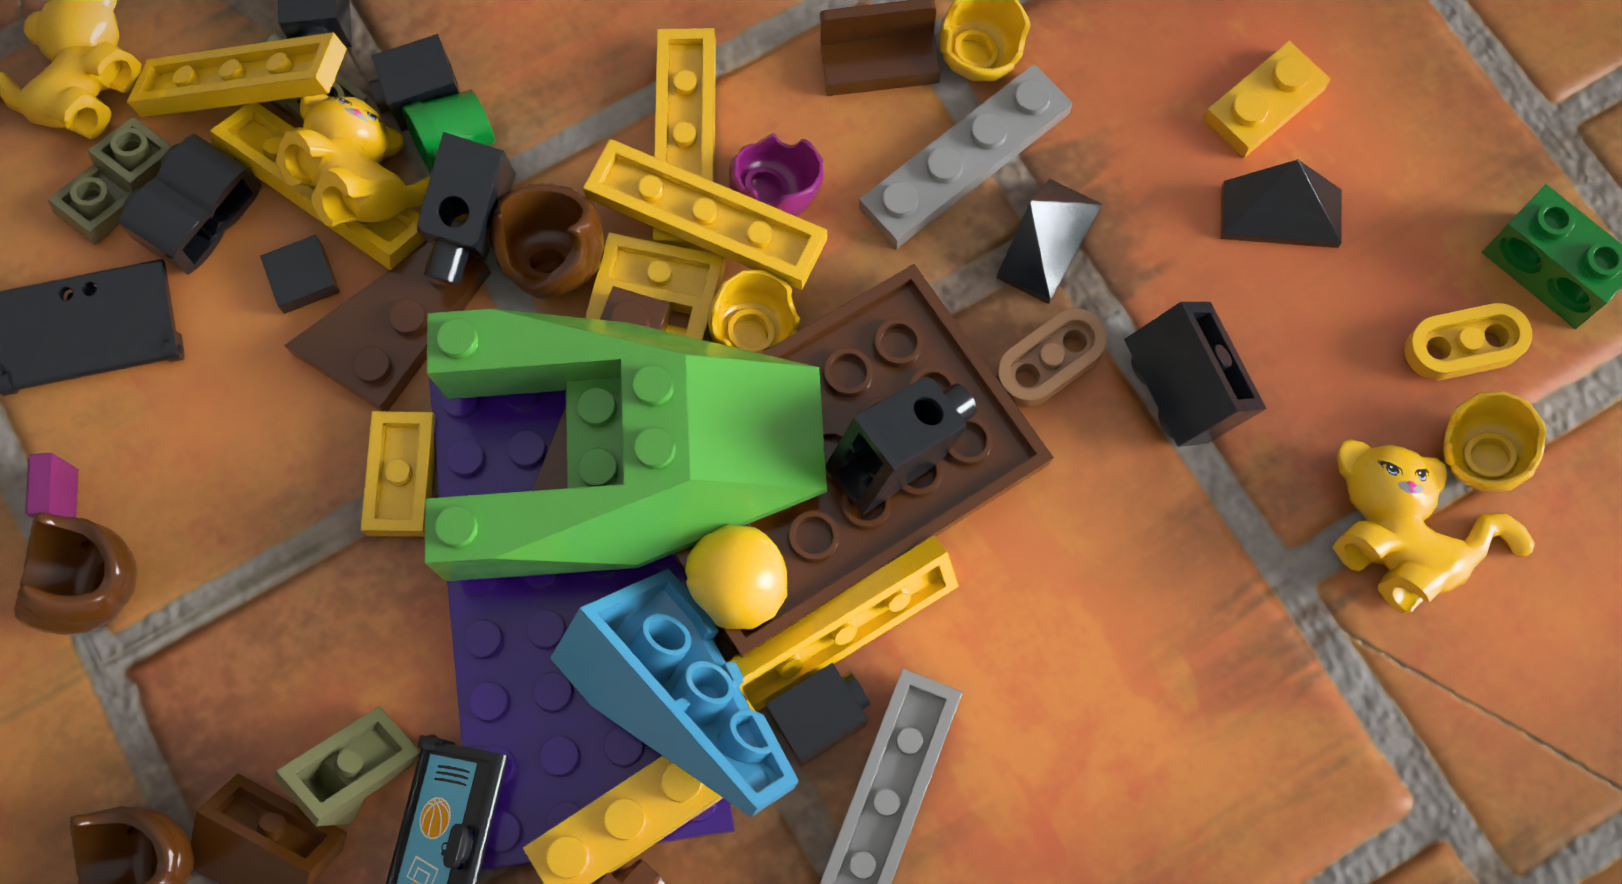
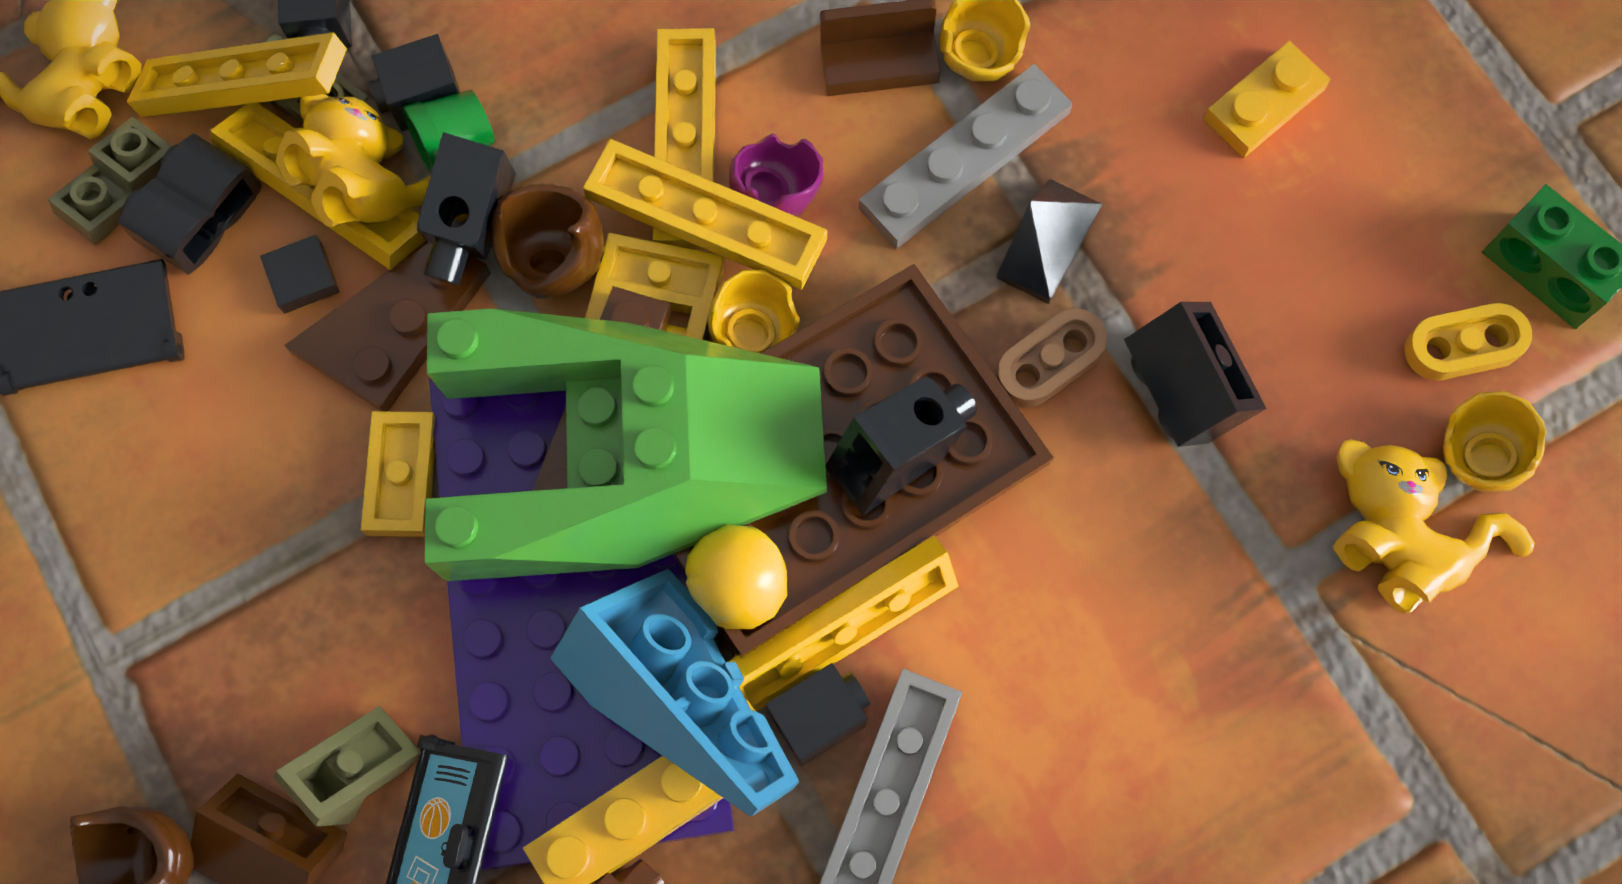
(51, 486): magenta tile -> none
(73, 576): reddish brown piece -> none
(1282, 207): black slope -> none

